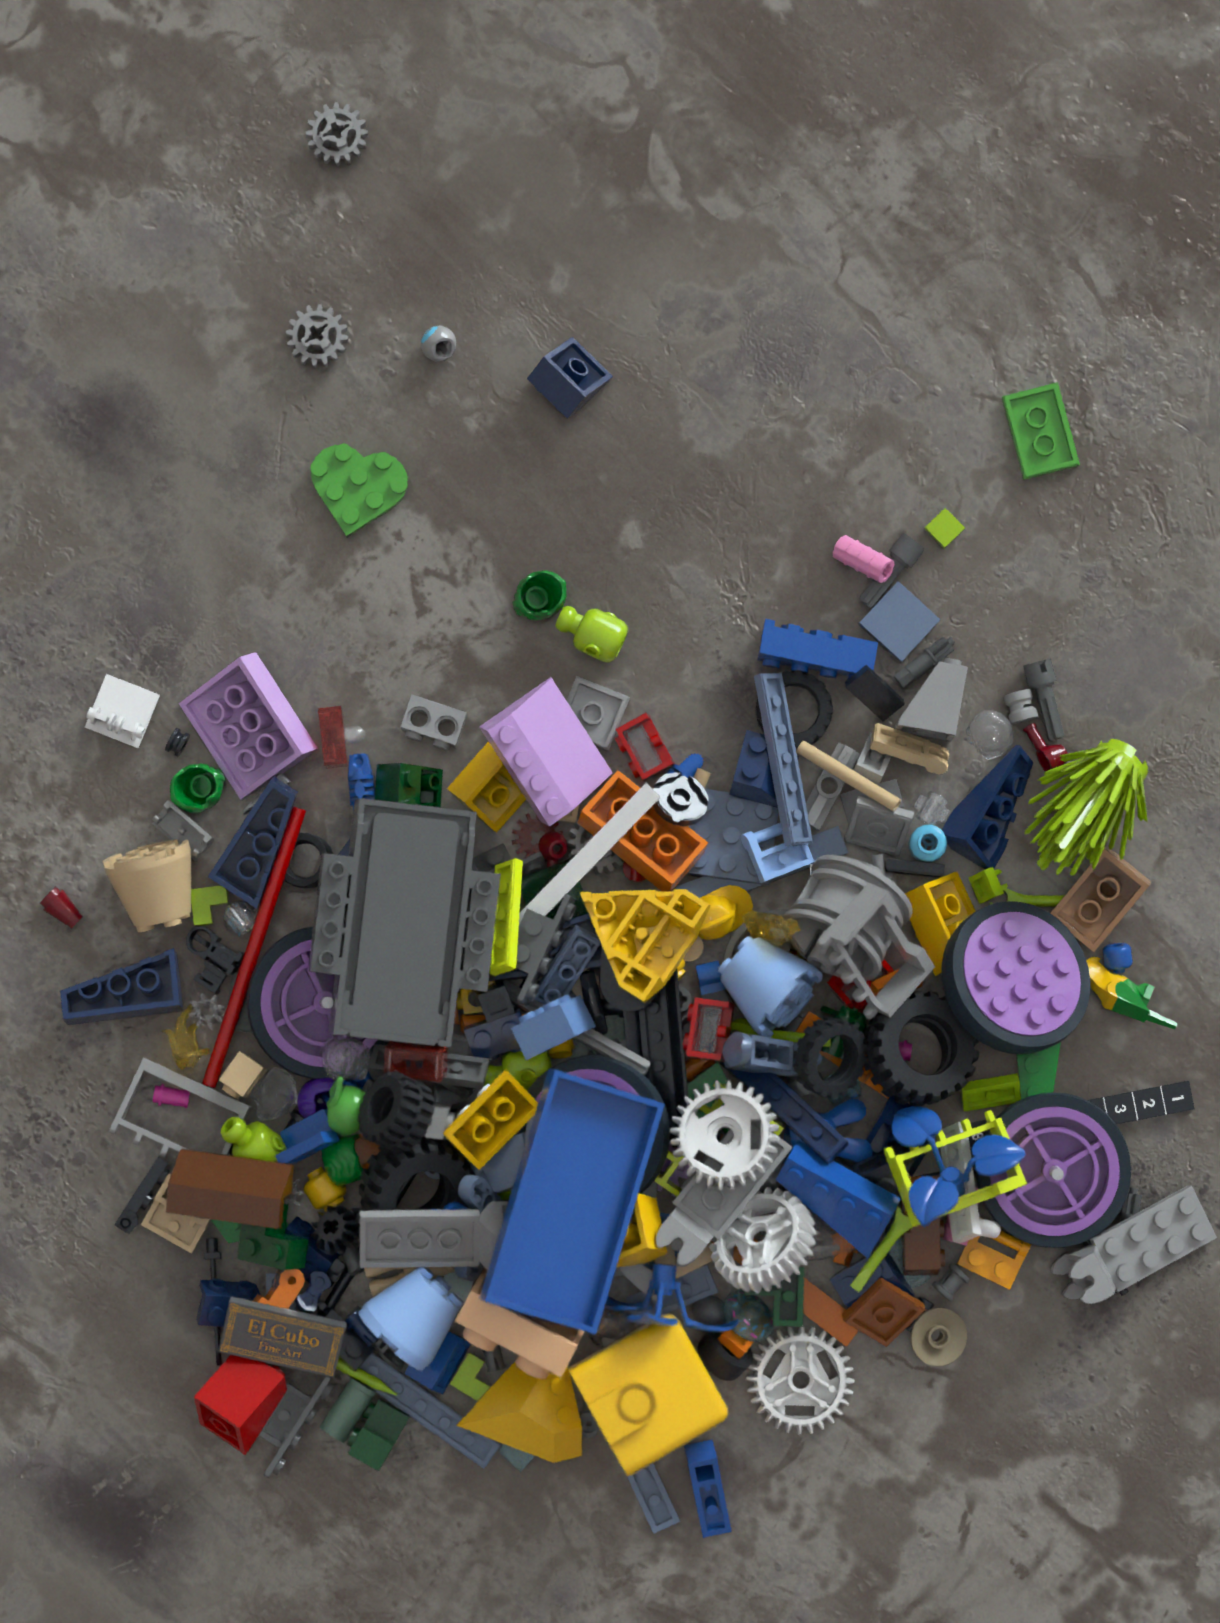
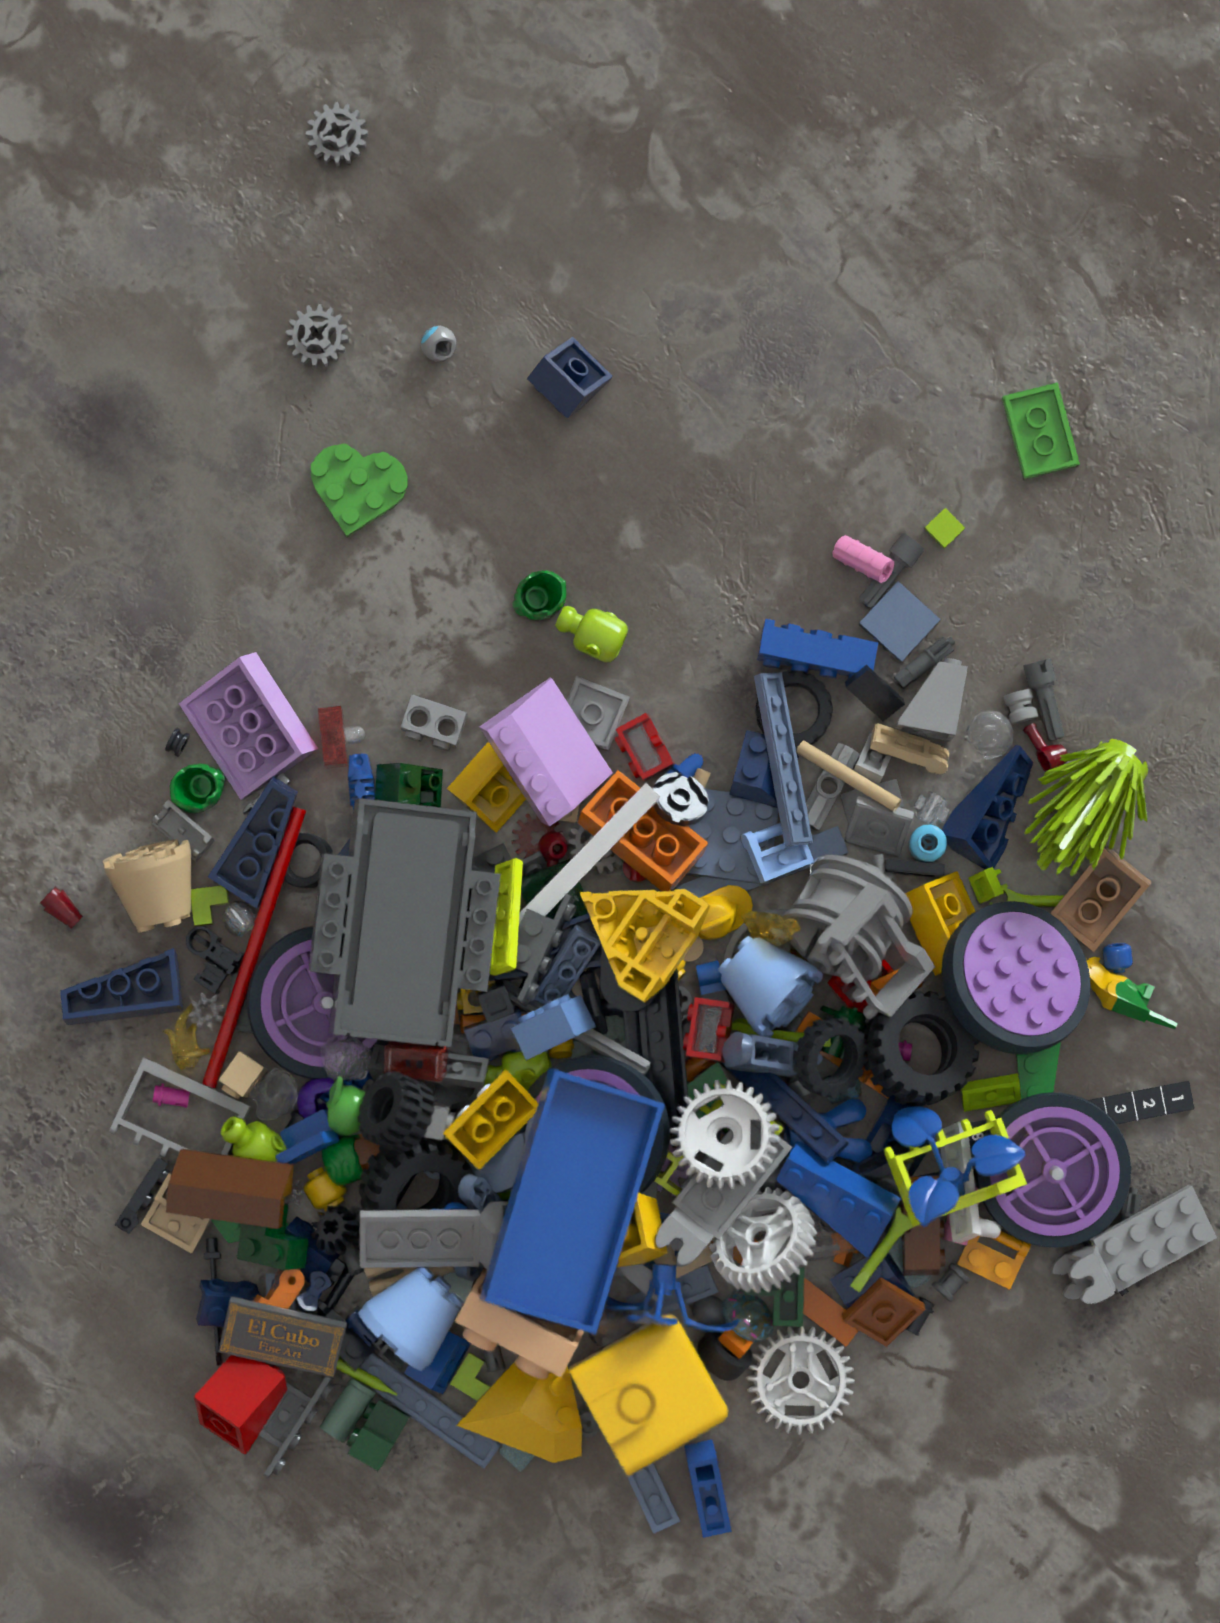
(122, 711): white hinge -> none
(950, 1341): dark tan dish -> none

